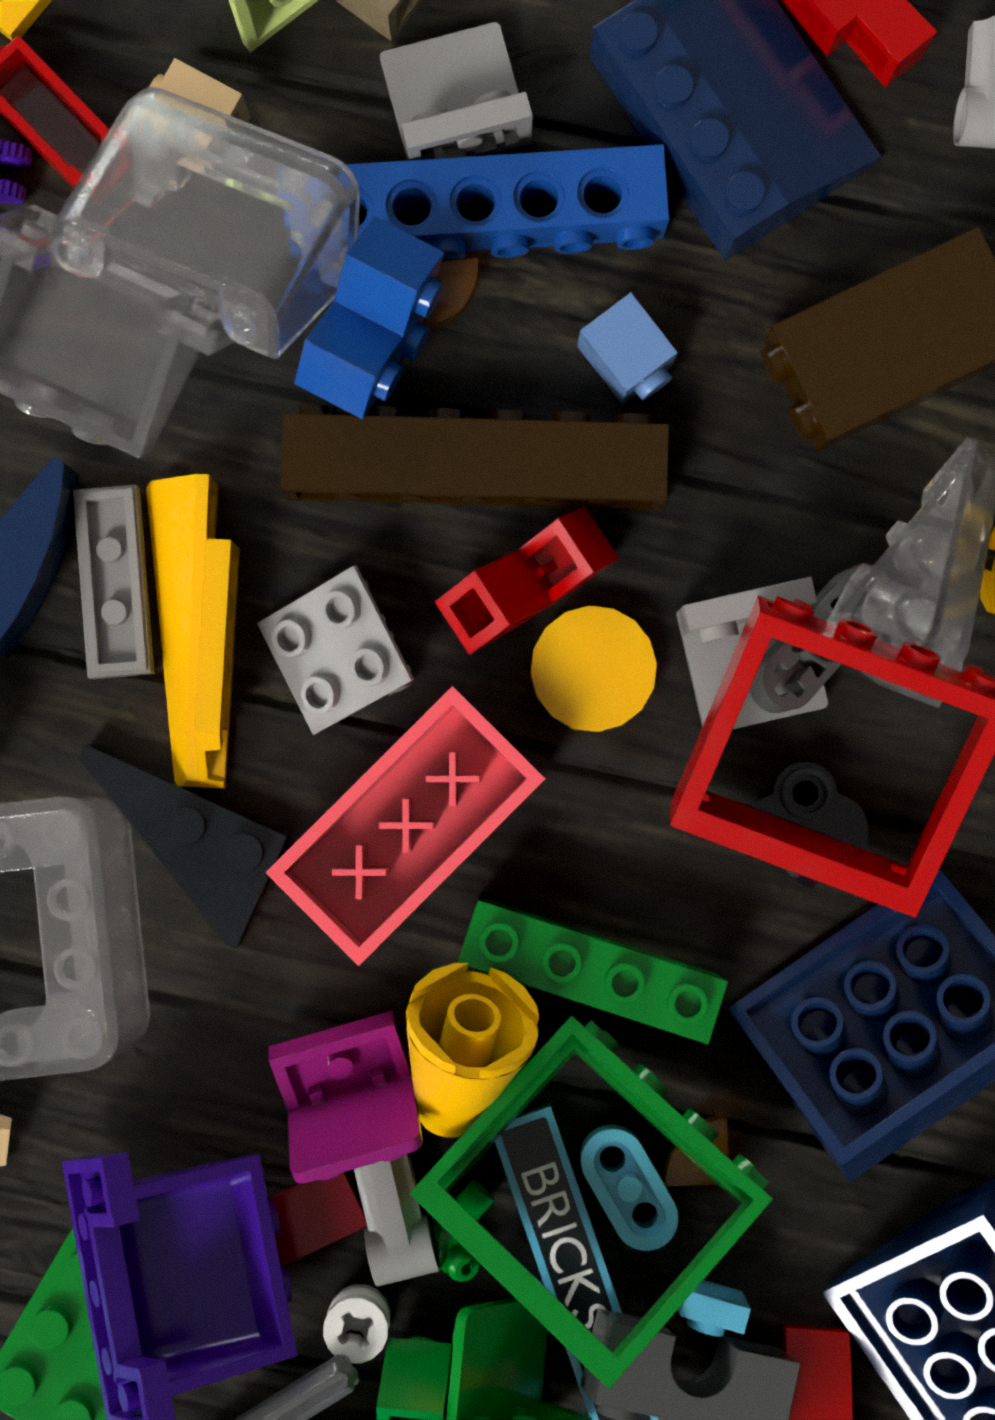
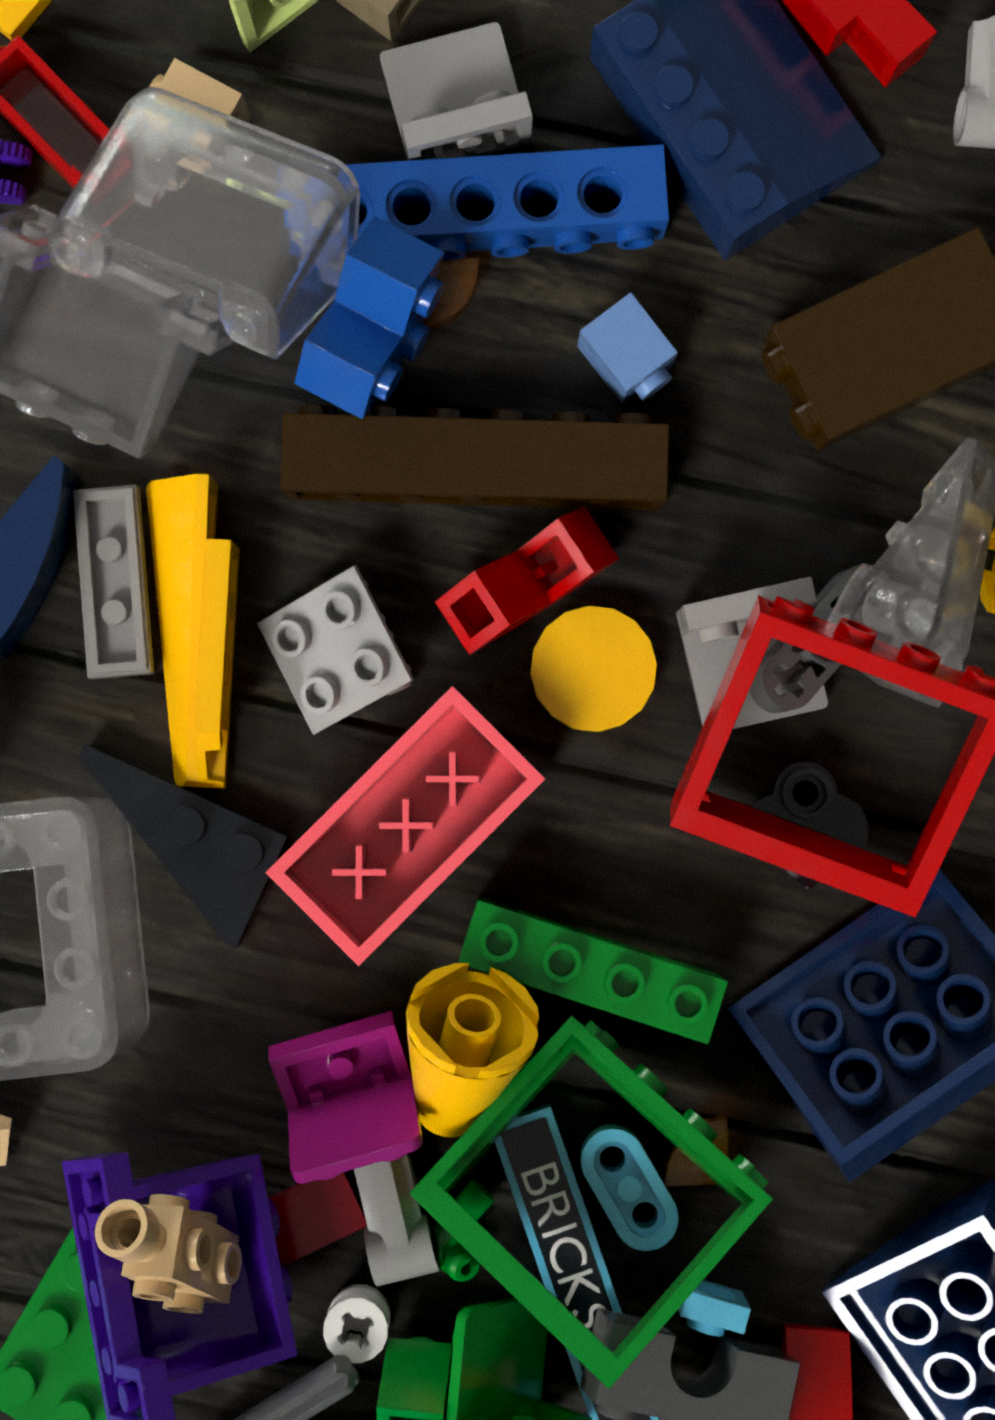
(171, 1251): none -> tan brick

